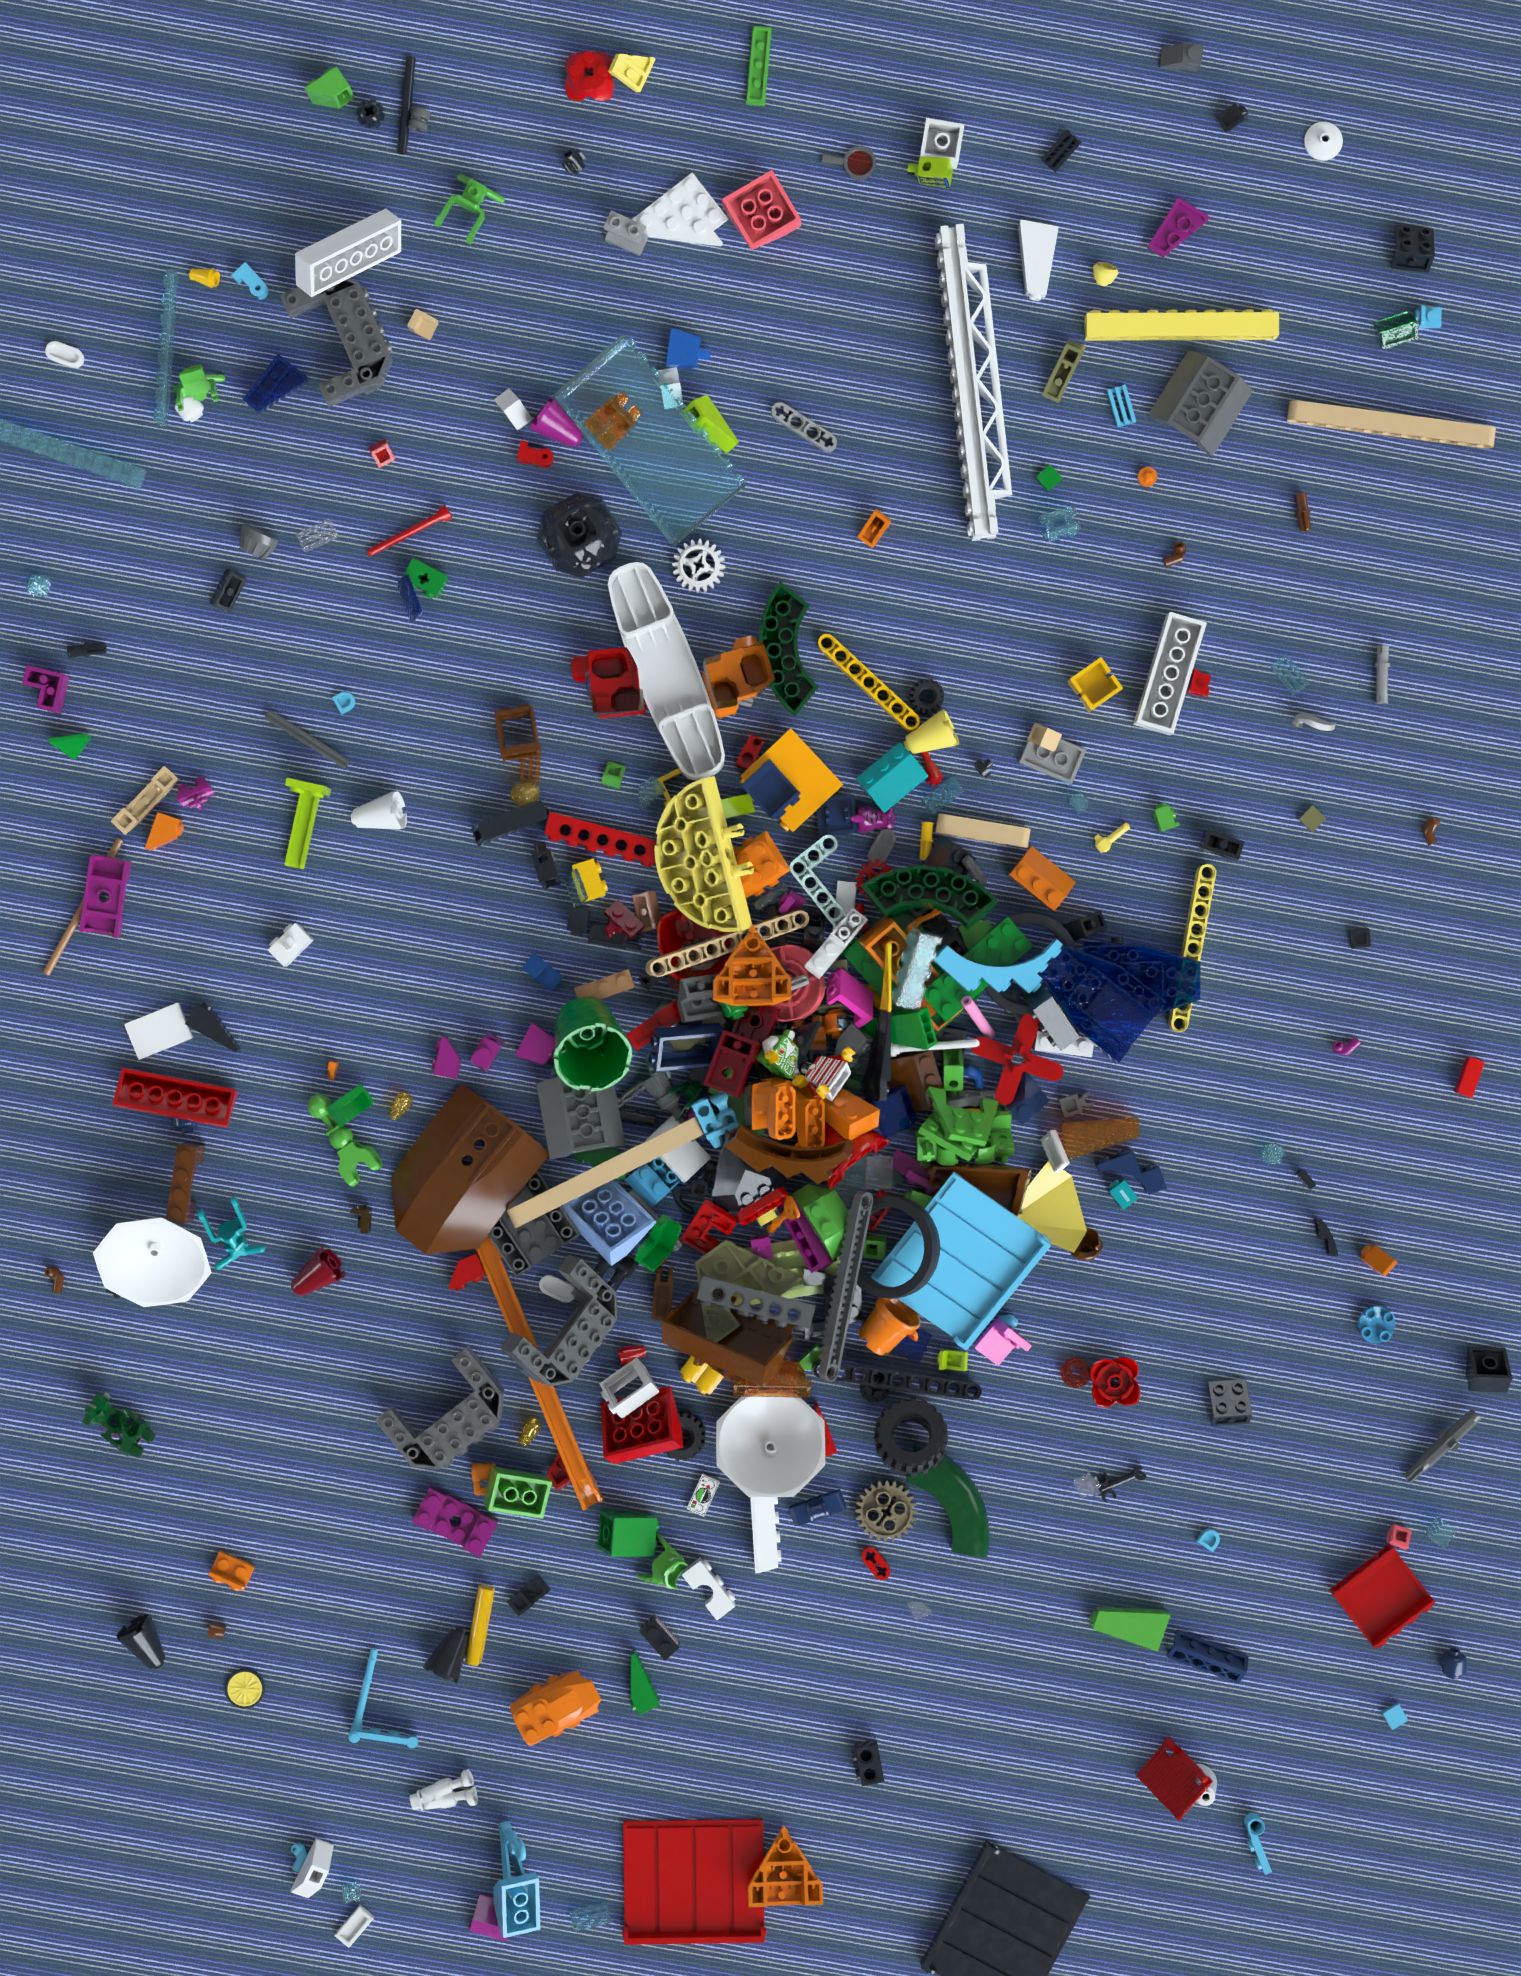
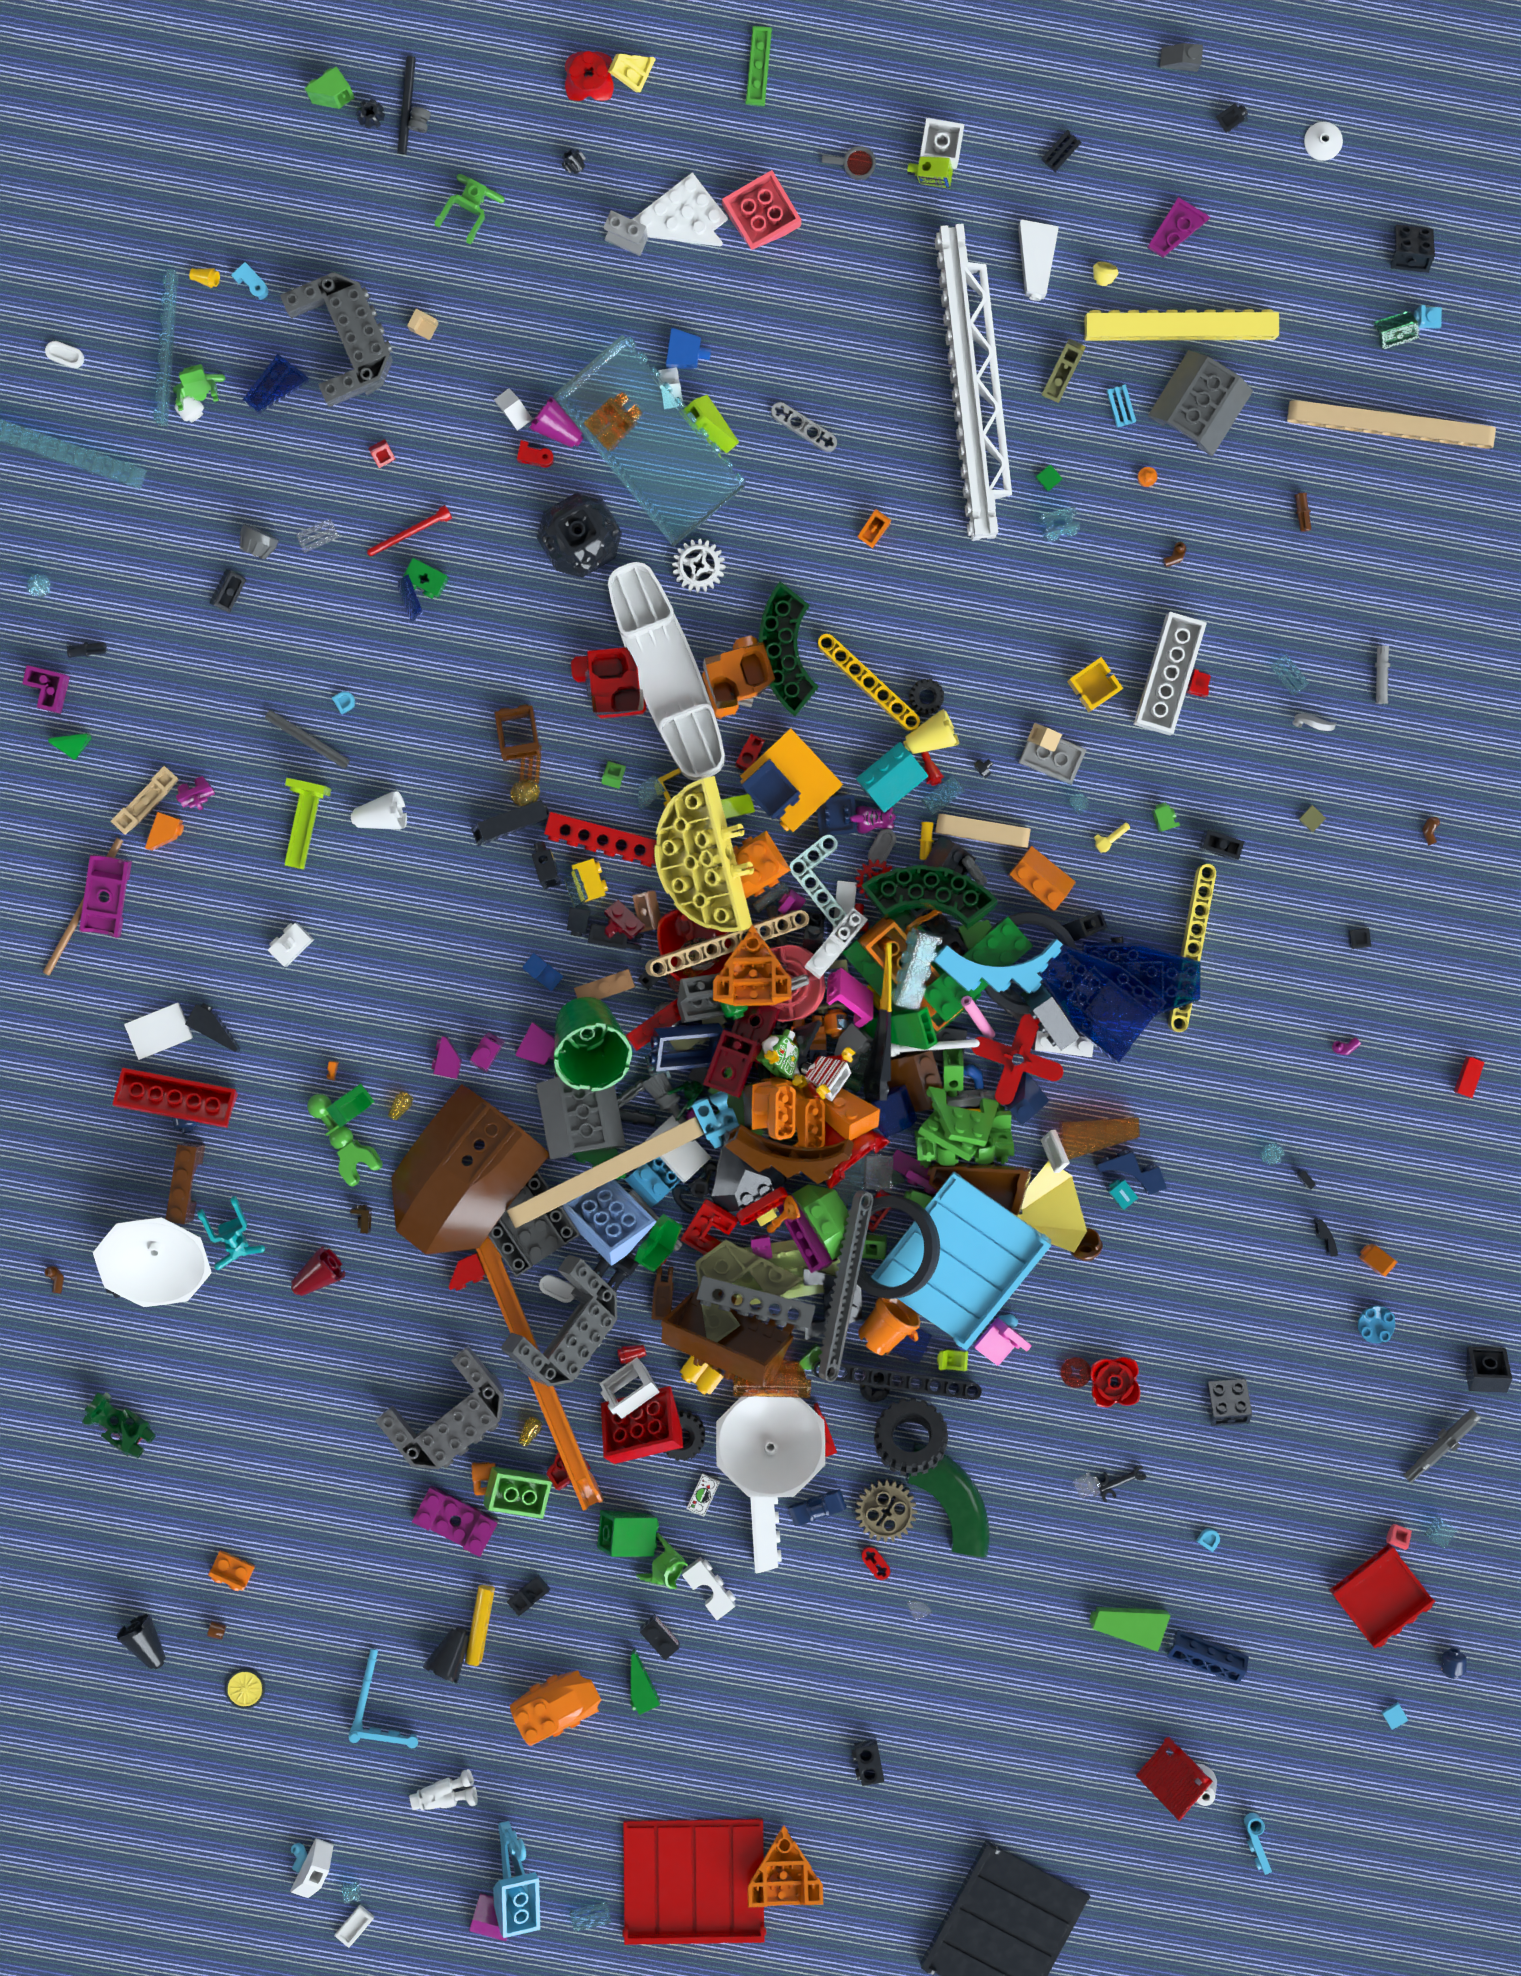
(348, 252): white brick -> none
(1072, 1104): dark grey plate -> none

